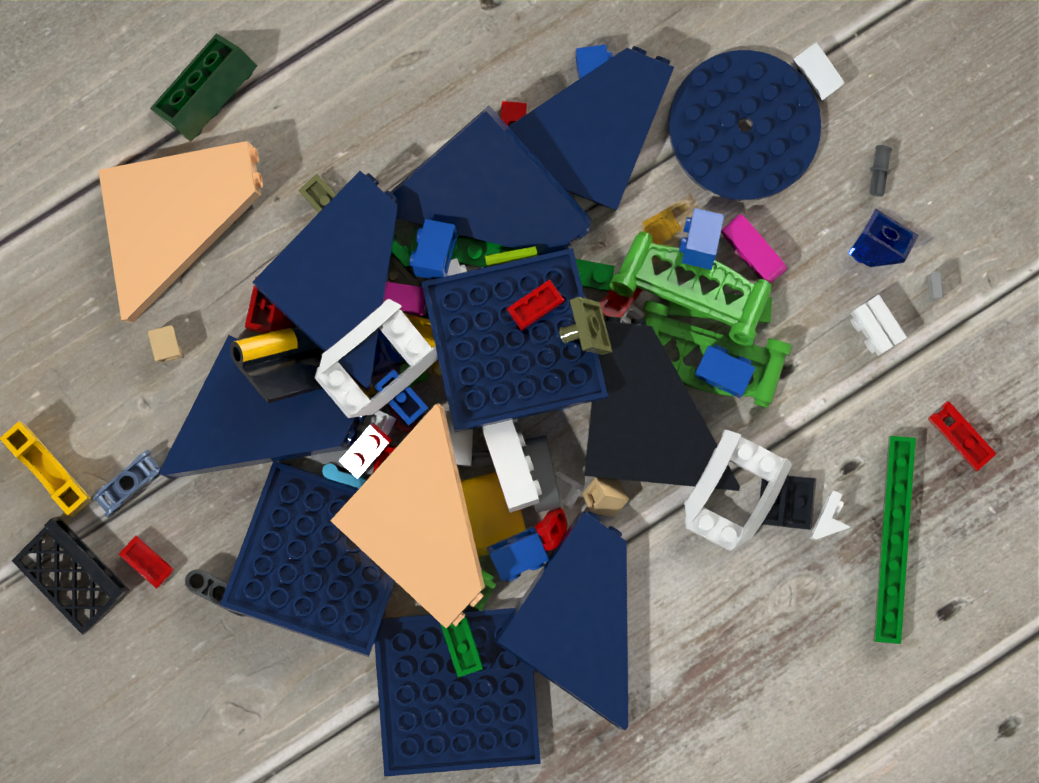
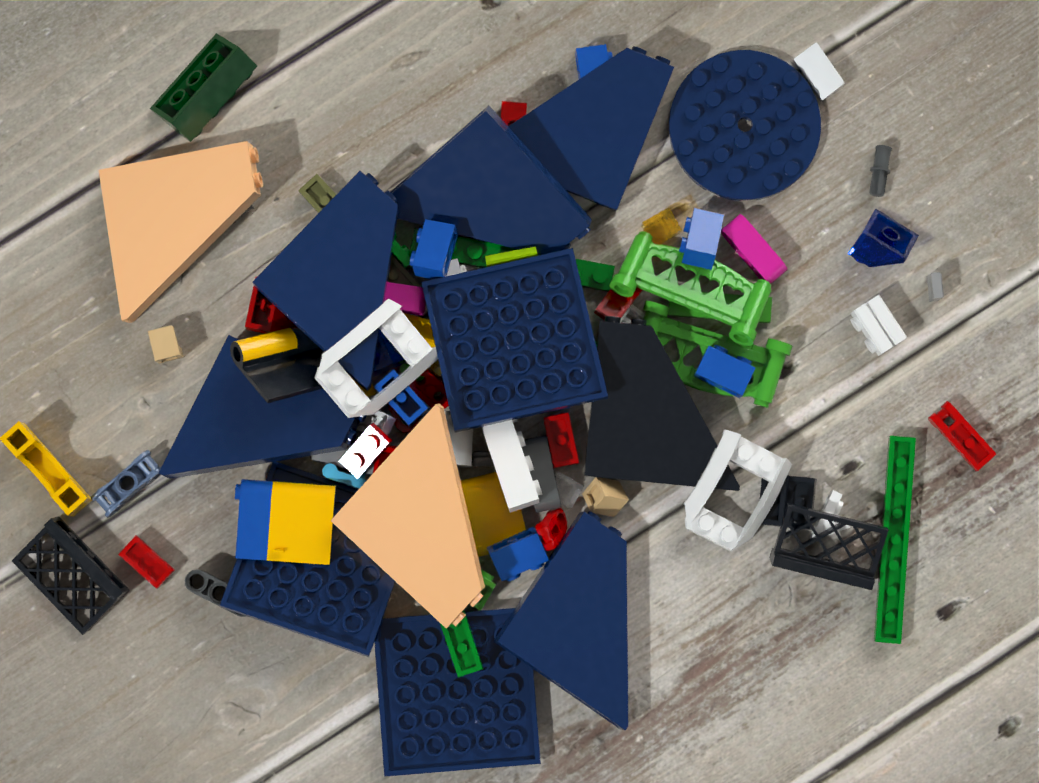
(284, 521): none -> yellow door
(428, 387): none -> red plate
(535, 305): red plate -> none
(561, 440): none -> red plate
(588, 327): olive tile -> none
(822, 567): none -> black fence

